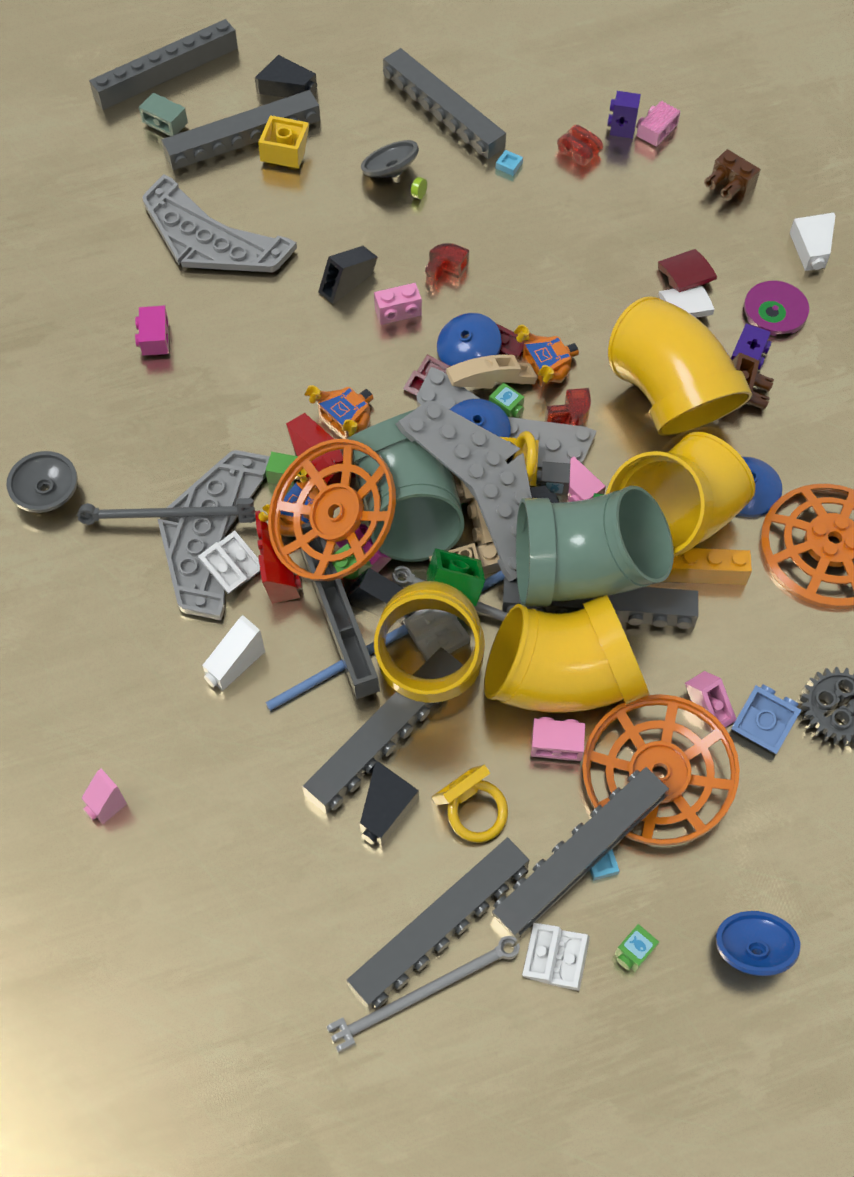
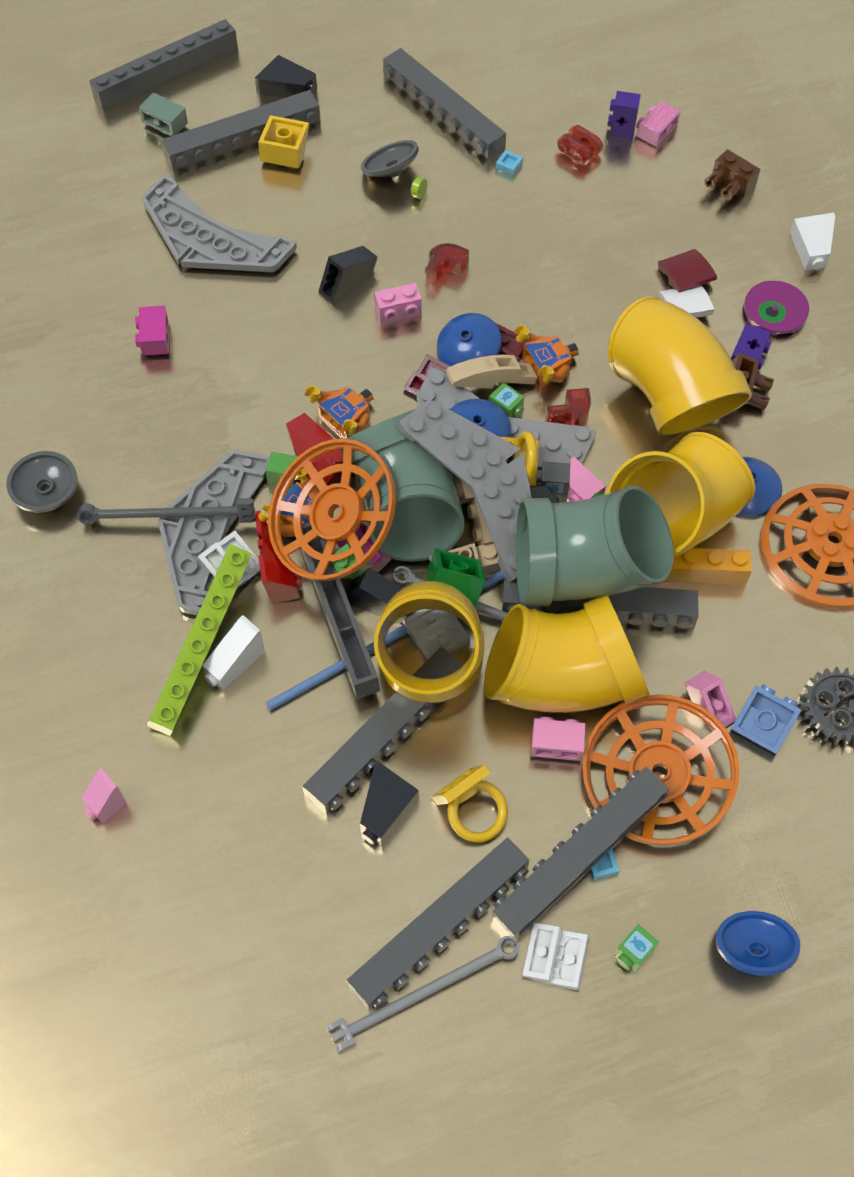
(199, 640): none -> lime brick

